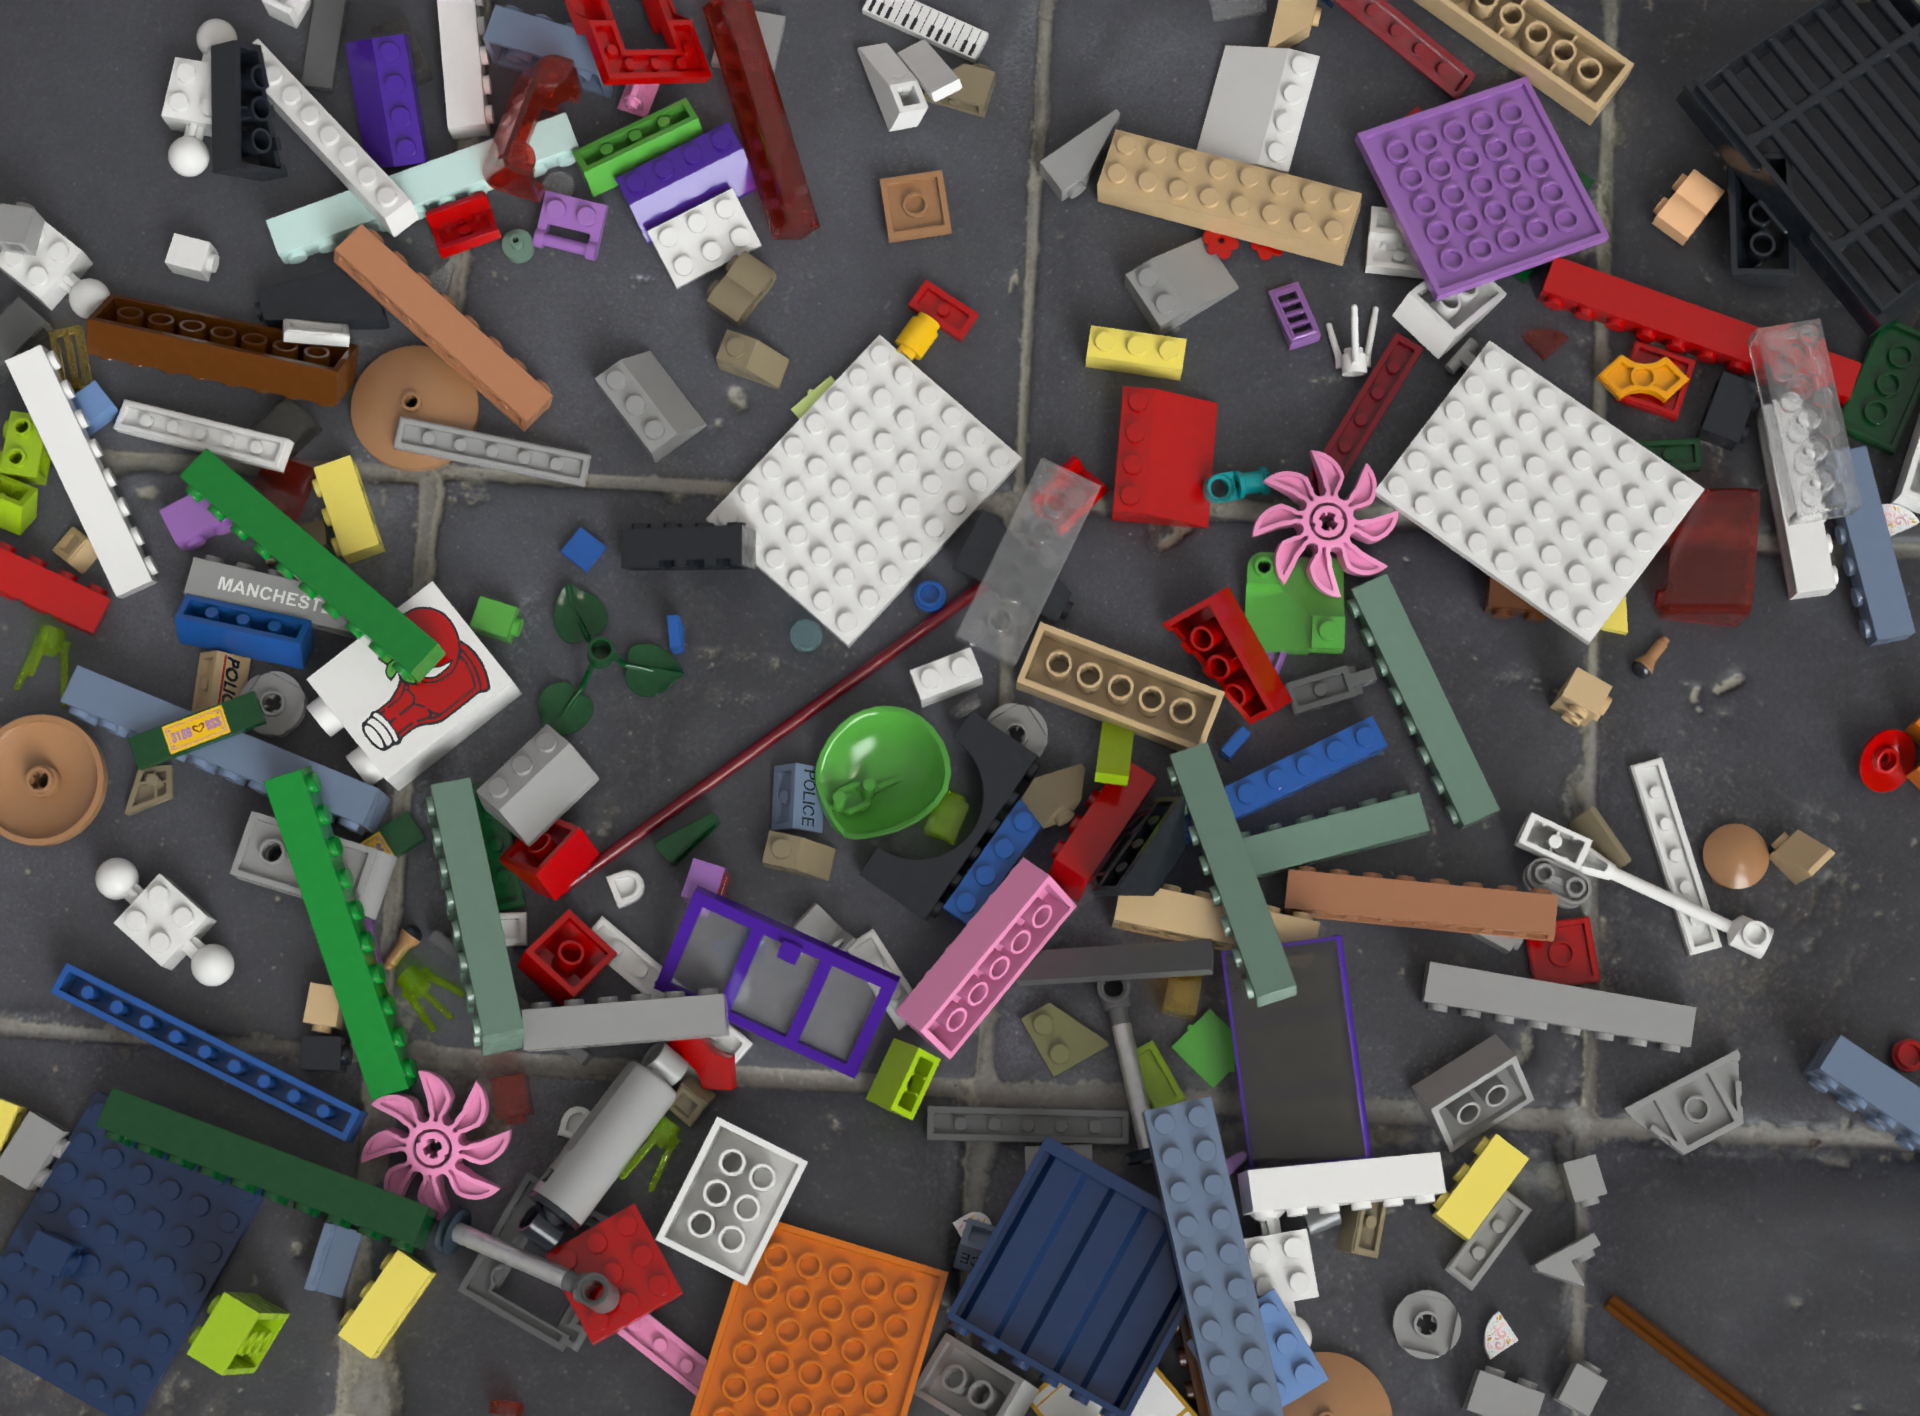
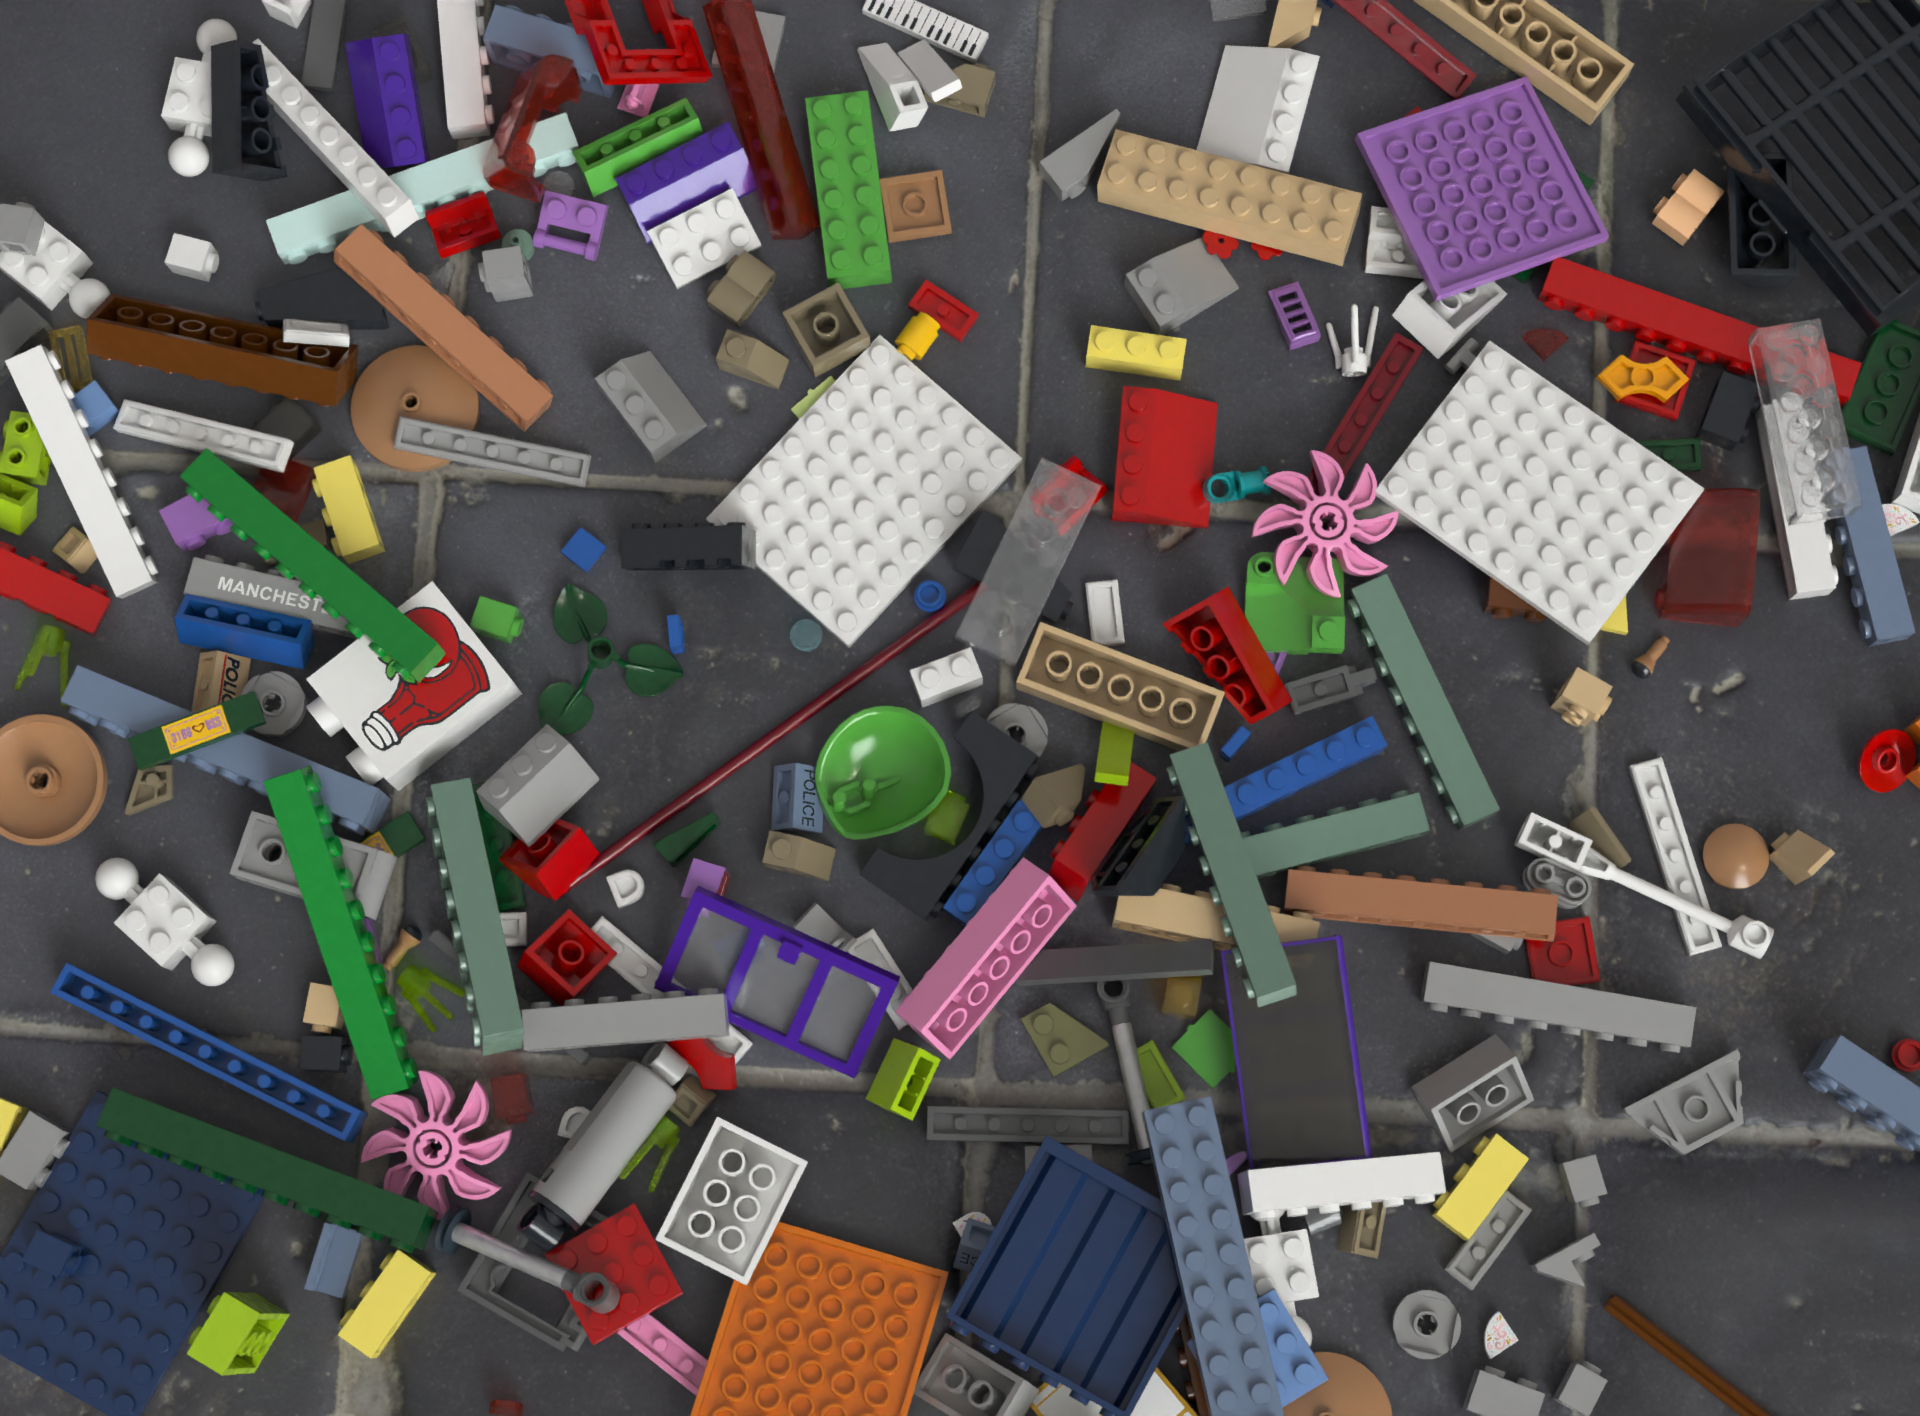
(506, 273): none -> light grey brick
(826, 329): none -> dark tan brick
(848, 190): none -> bright green brick
(1105, 613): none -> white tile

